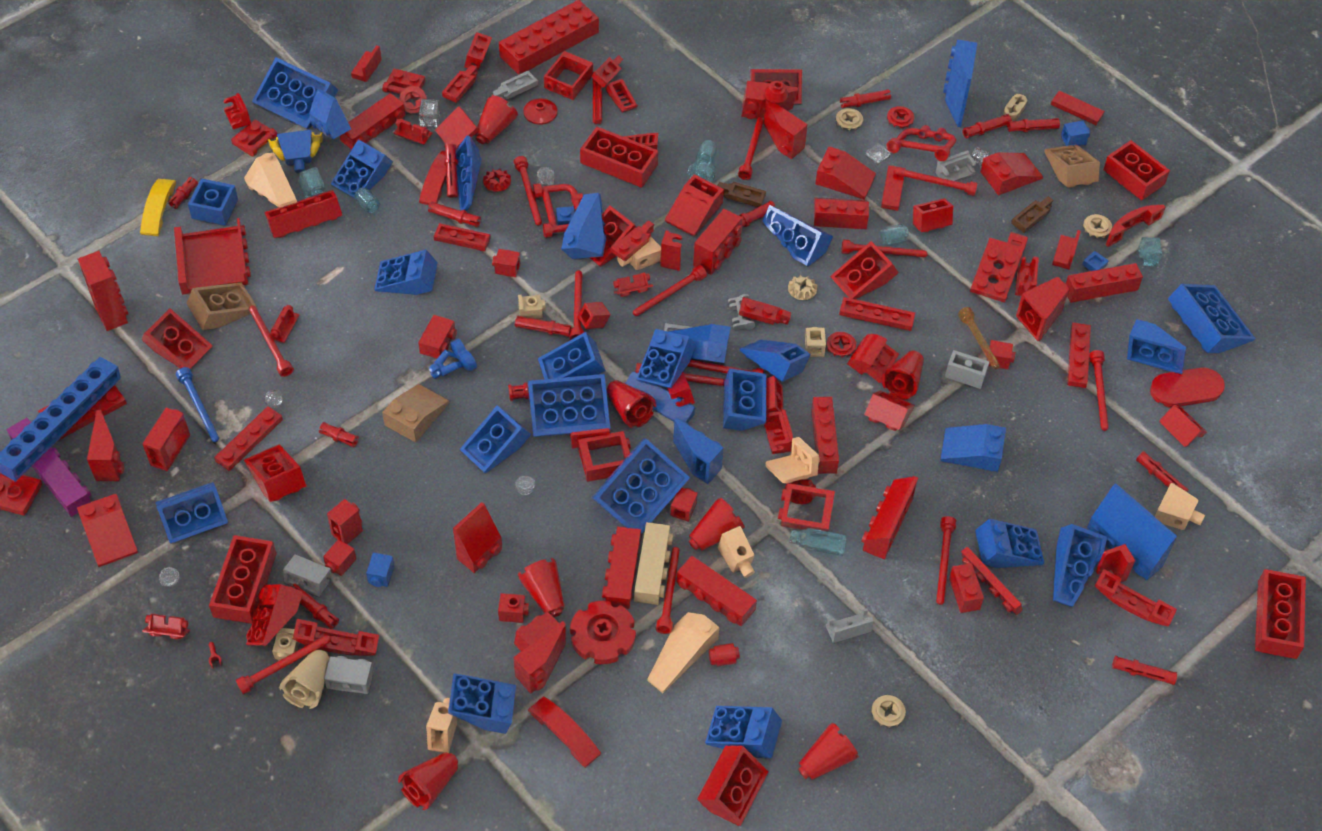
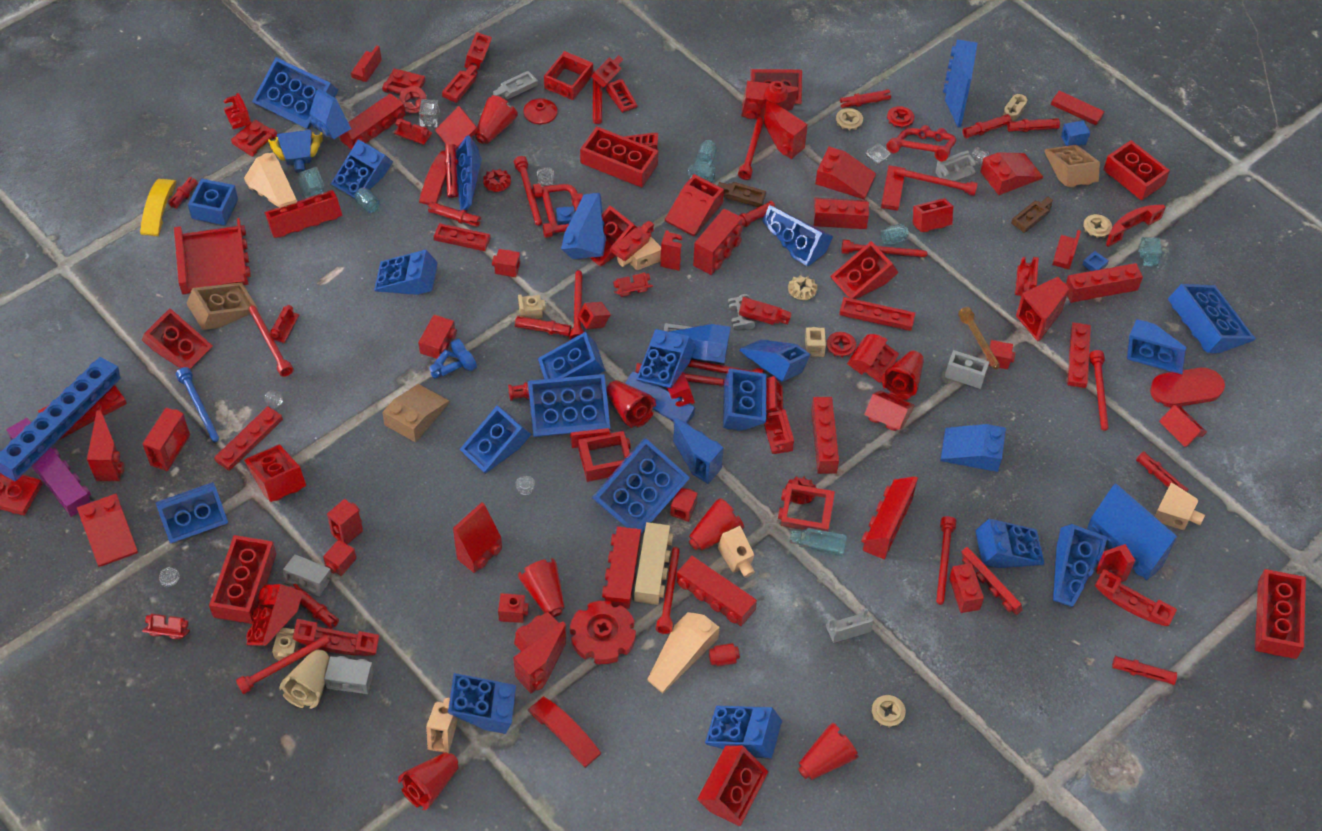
(104, 290): red brick -> none
(214, 656): red hand -> none
(338, 434): red pin -> none
(380, 570): blue brick -> none
(548, 37): red brick -> none
(697, 273): red piece -> none
(799, 465): light nougat bracket -> none
(1007, 255): red hinge -> none

